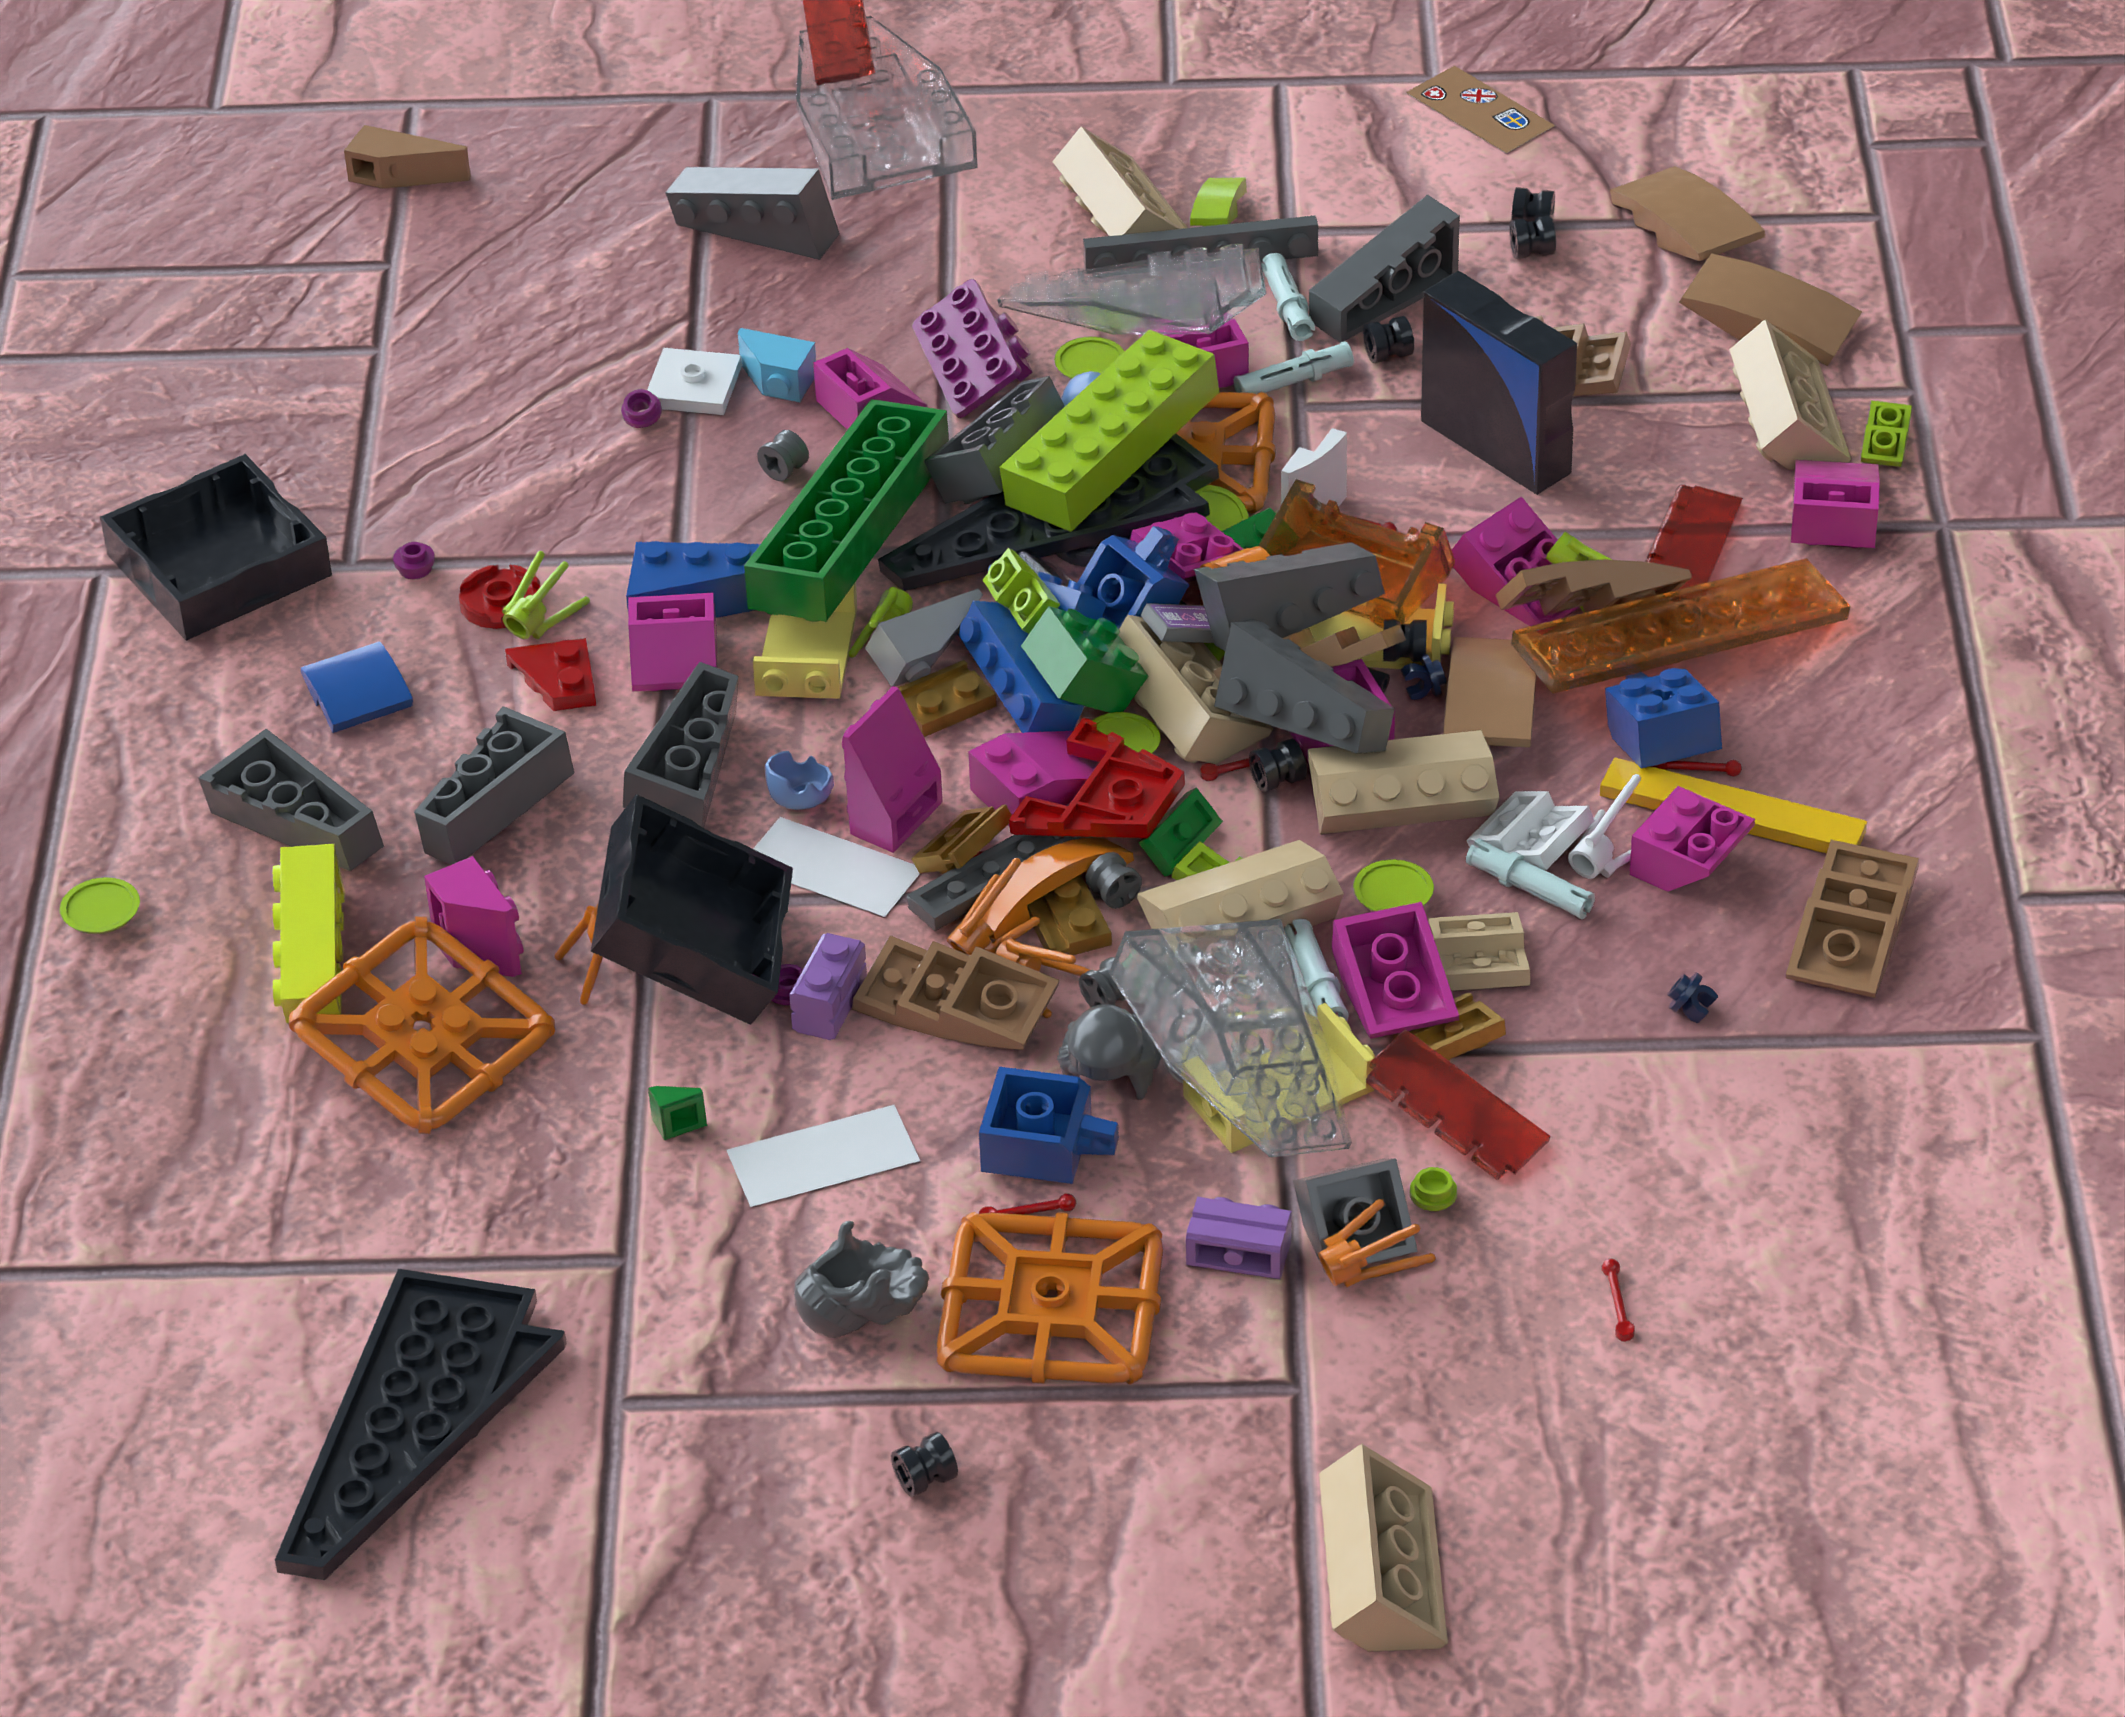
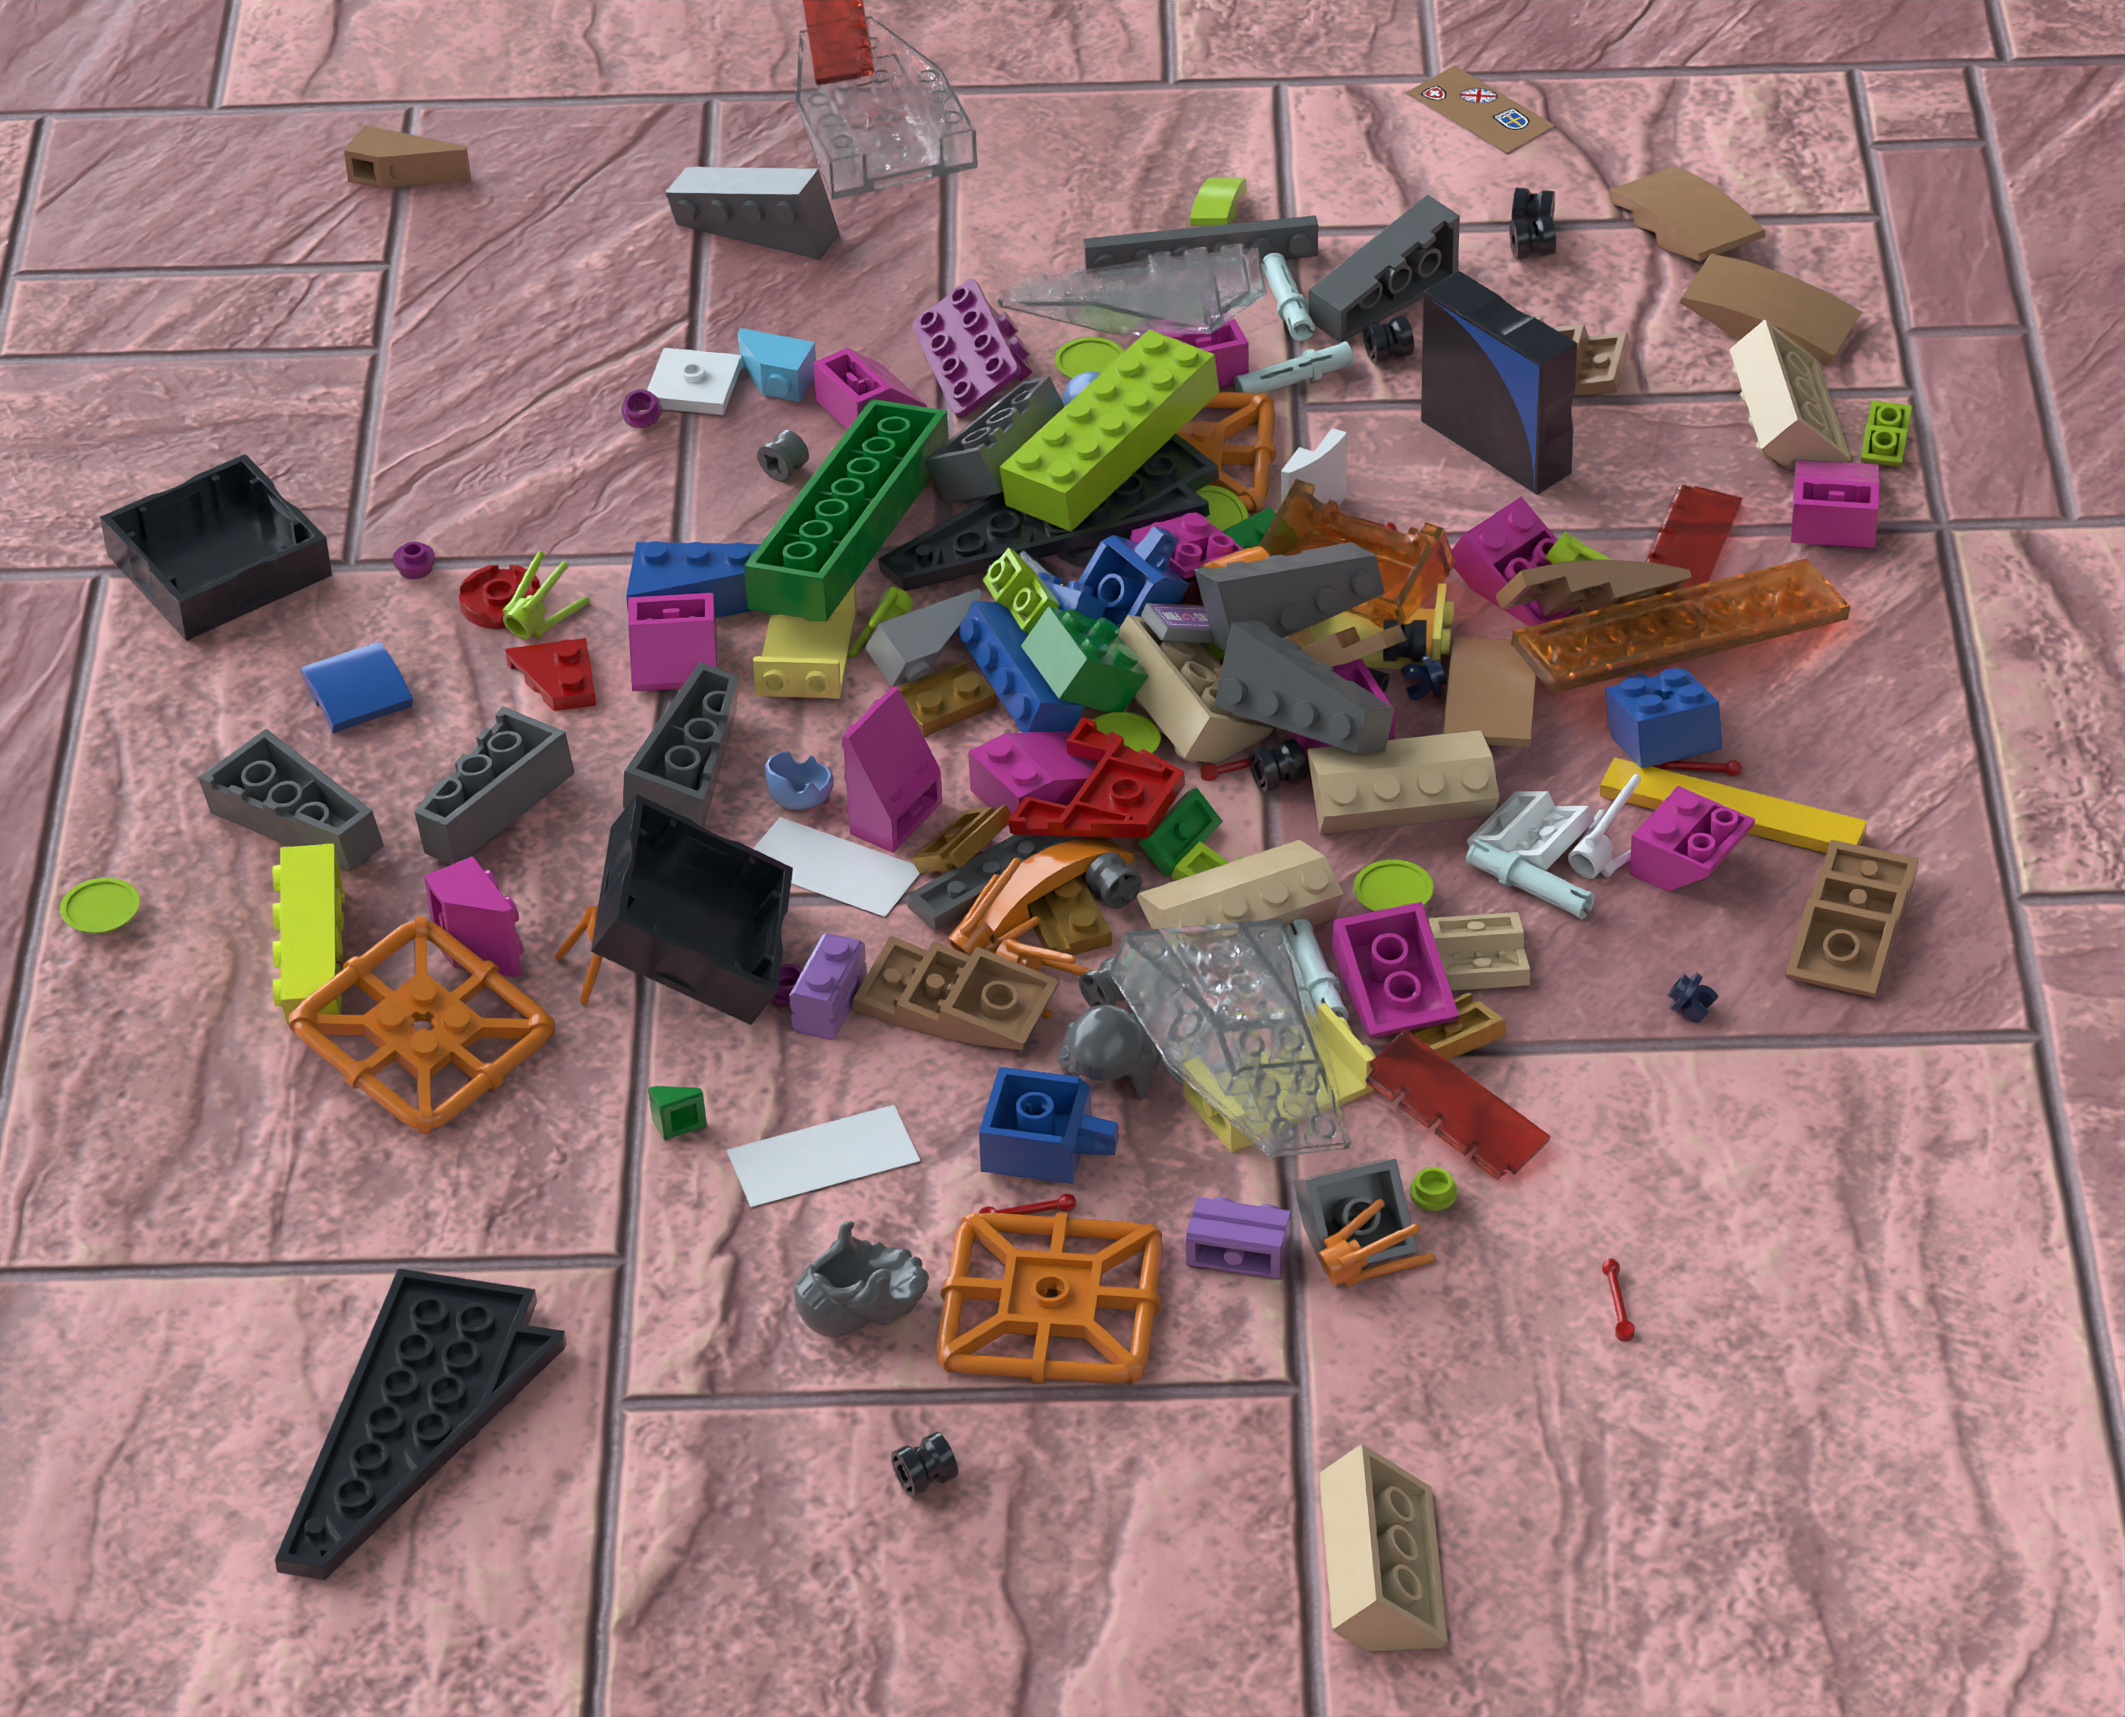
(1113, 187): slope -> none

